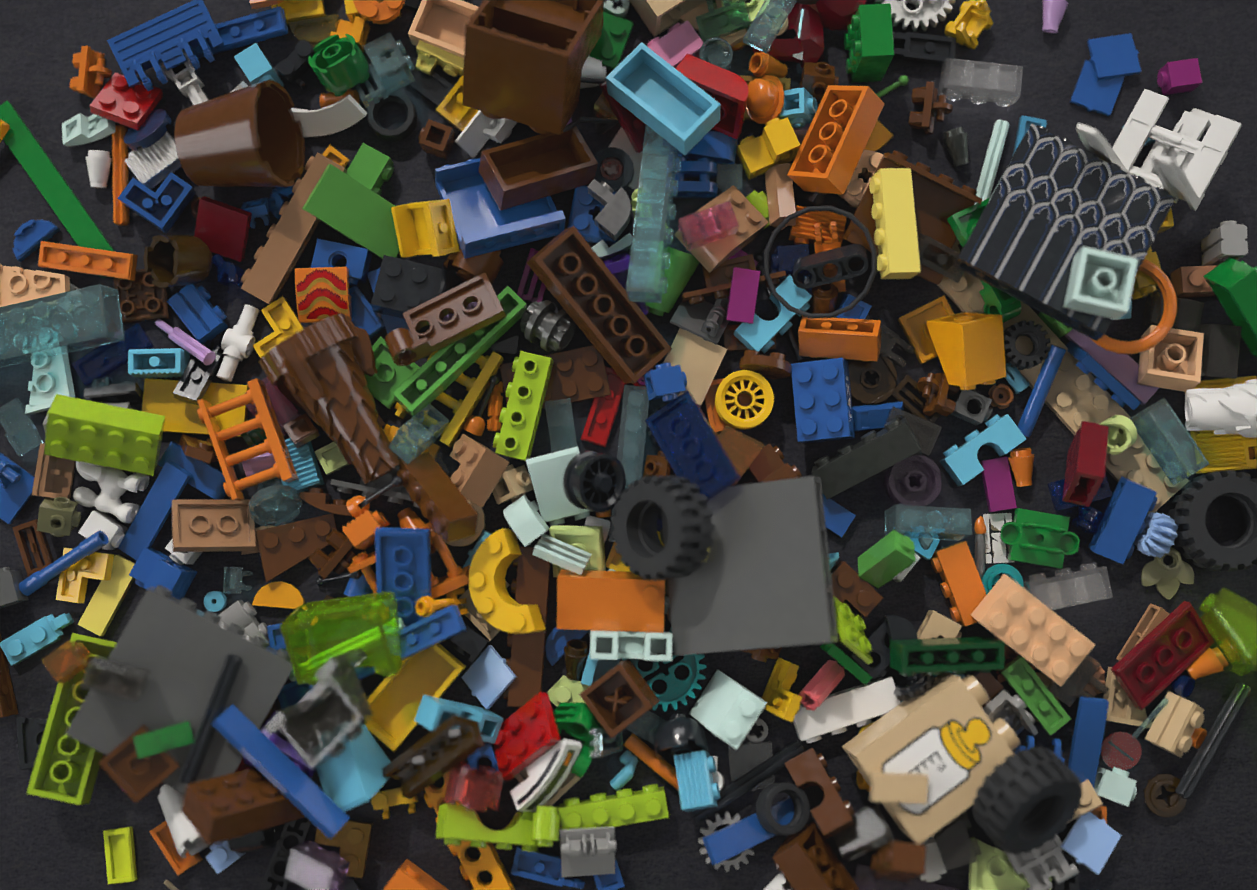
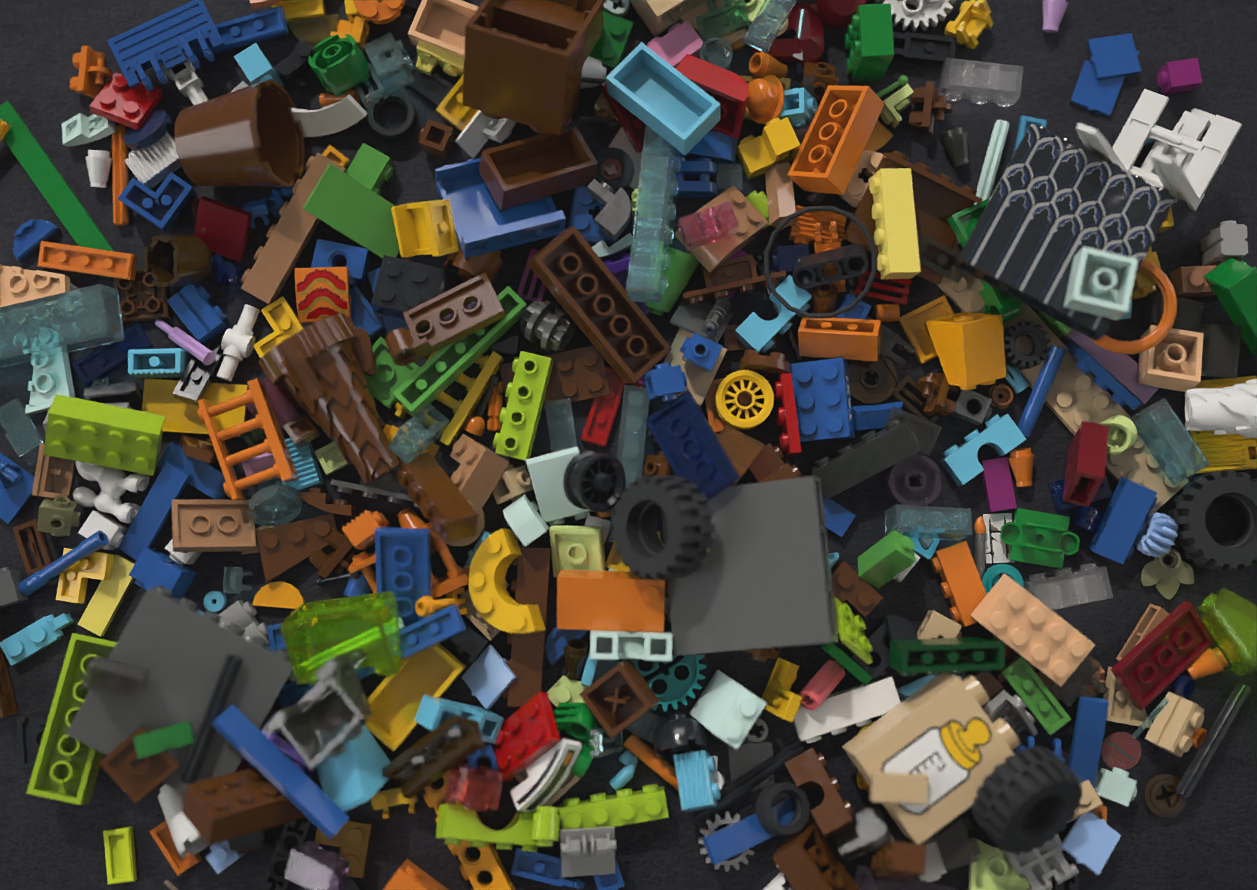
(67, 661): clear orange brick -> none
(360, 503): hinge -> none
(561, 554): light aqua tile -> none
(704, 361): none -> blue brick
(743, 295): magenta tile -> none
(786, 415): none -> red plate
(884, 298): none -> red tile
(887, 312): none -> orange hinge
(898, 102): none -> yellowish green bracket
(913, 686): black gear -> none

